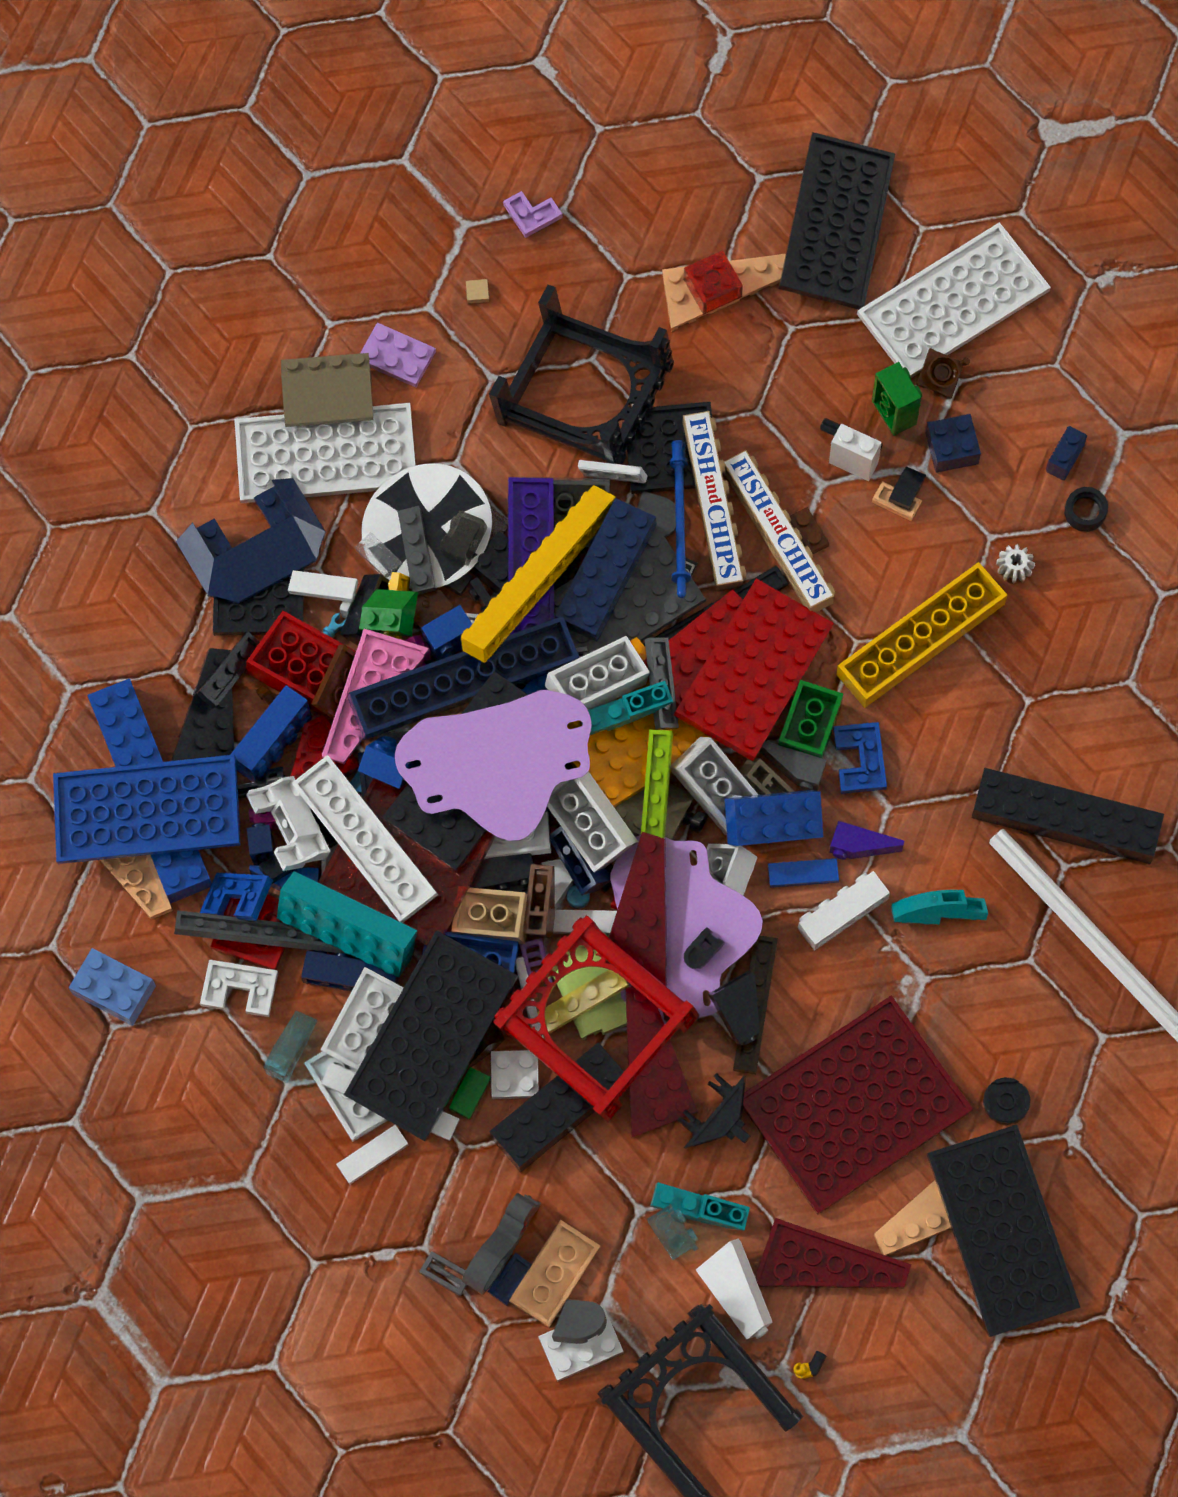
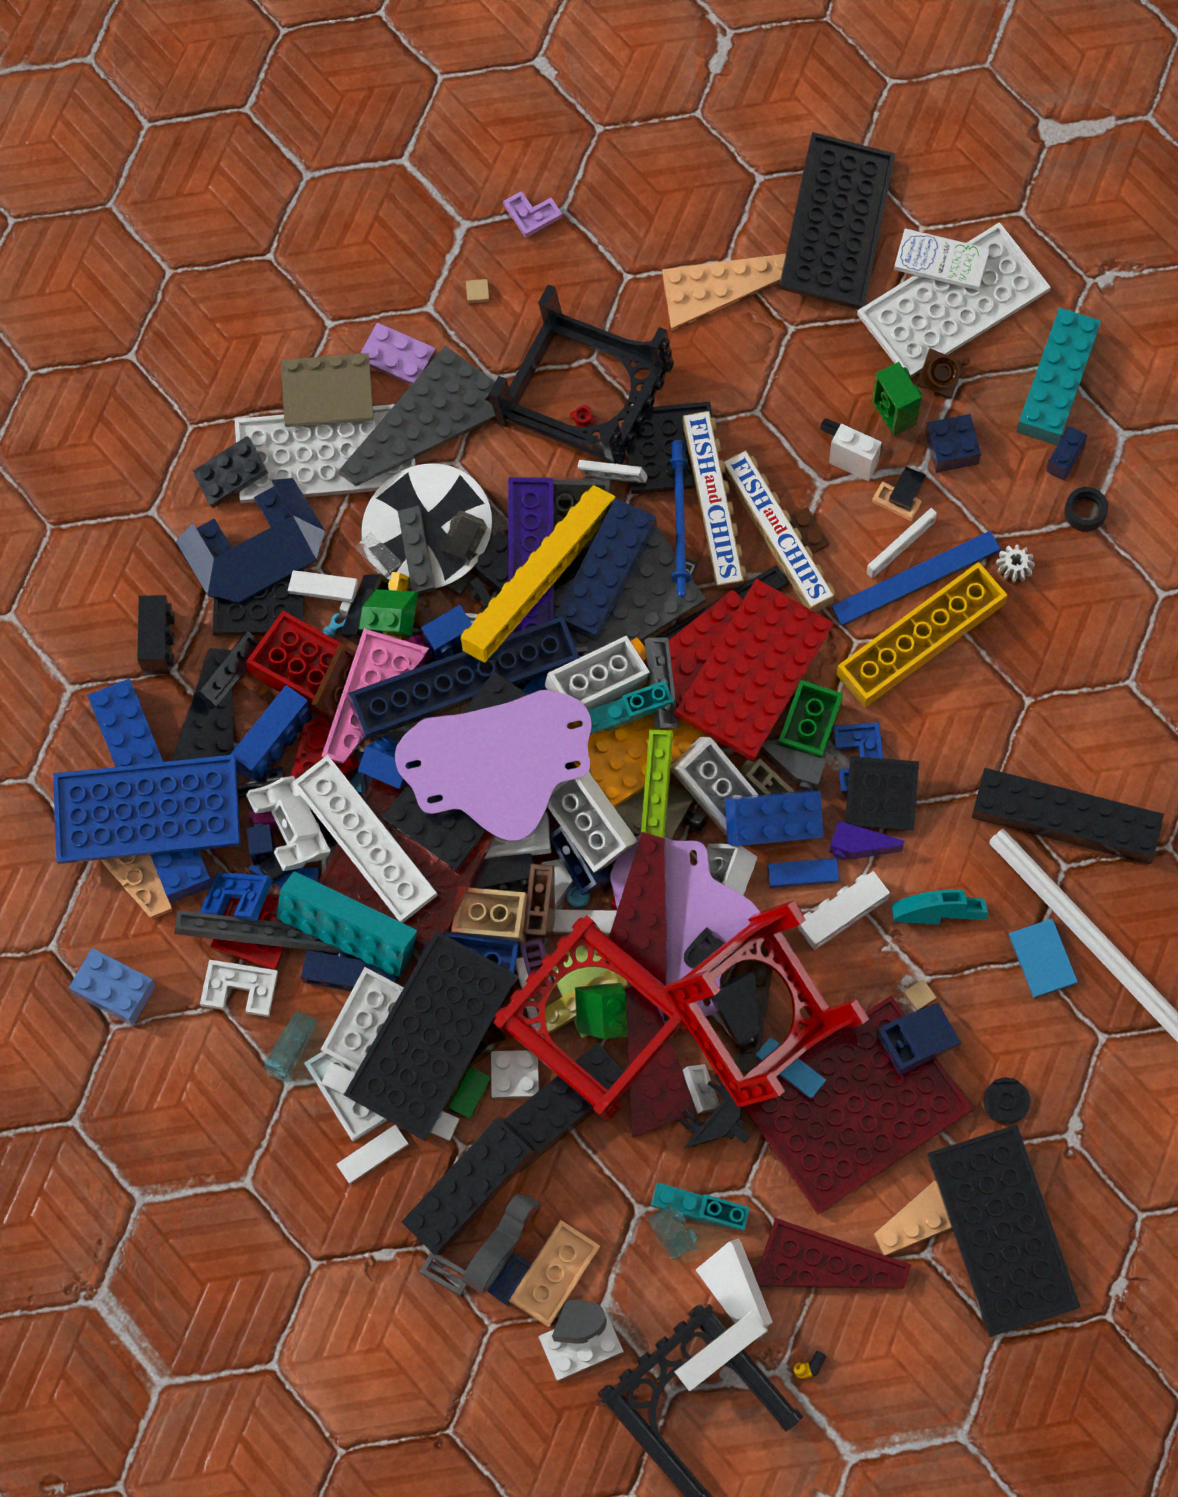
(155, 635): none -> black brick
(230, 472): none -> black plate
(435, 409): none -> dark grey wing
(469, 1186): none -> black brick
(583, 411): none -> red plate
(601, 1010): none -> green slope
(661, 508): dark grey tile -> none
(699, 984): none -> red arch
(702, 1094): none -> white plate
(713, 282): clear red brick -> none
(720, 1351): none -> white tile
(797, 1073): none -> dark azure tile
(881, 792): none -> black plate
(901, 543): none -> white tile
(915, 578): none -> blue tile
(917, 1038): none -> dark blue slope
(919, 995): none -> tan tile
(941, 259): none -> white tile
(1042, 958): none -> dark azure tile
(1058, 376): none -> teal brick

